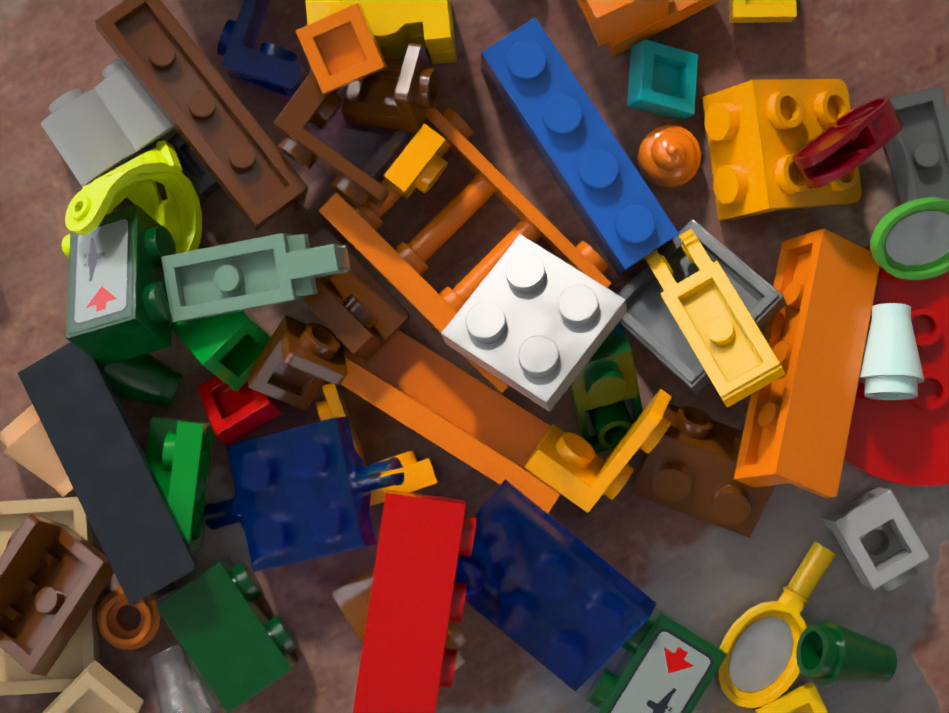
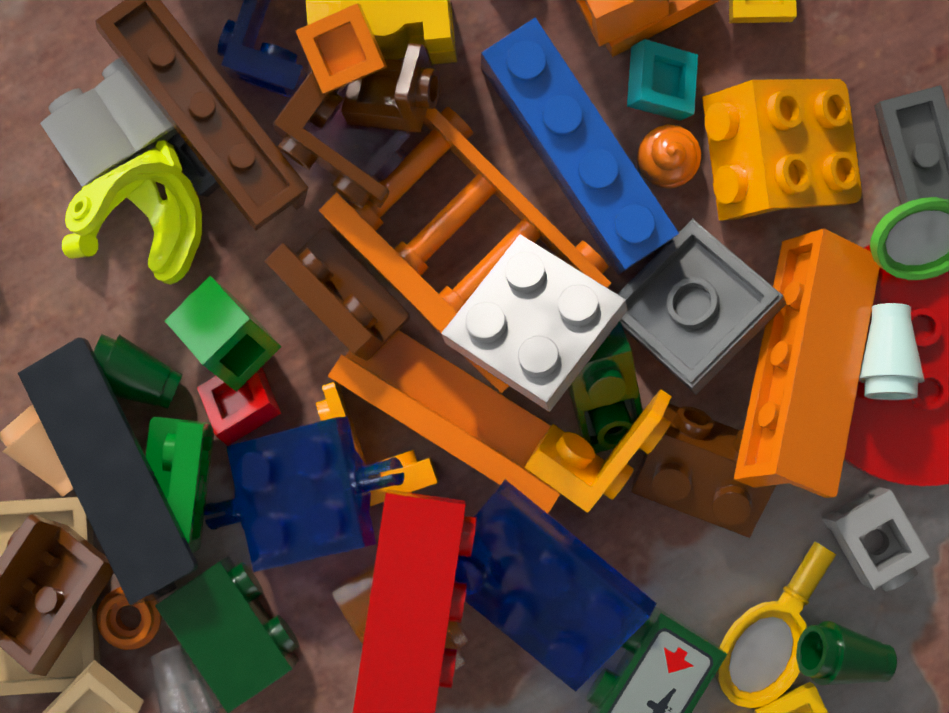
(119, 287): dark green brick -> none
(248, 275): sand green hinge -> none
(298, 363): reddish brown bracket -> none
(418, 164): light orange plate -> none
(716, 324): yellow hinge -> none
(847, 142): dark red piece -> none

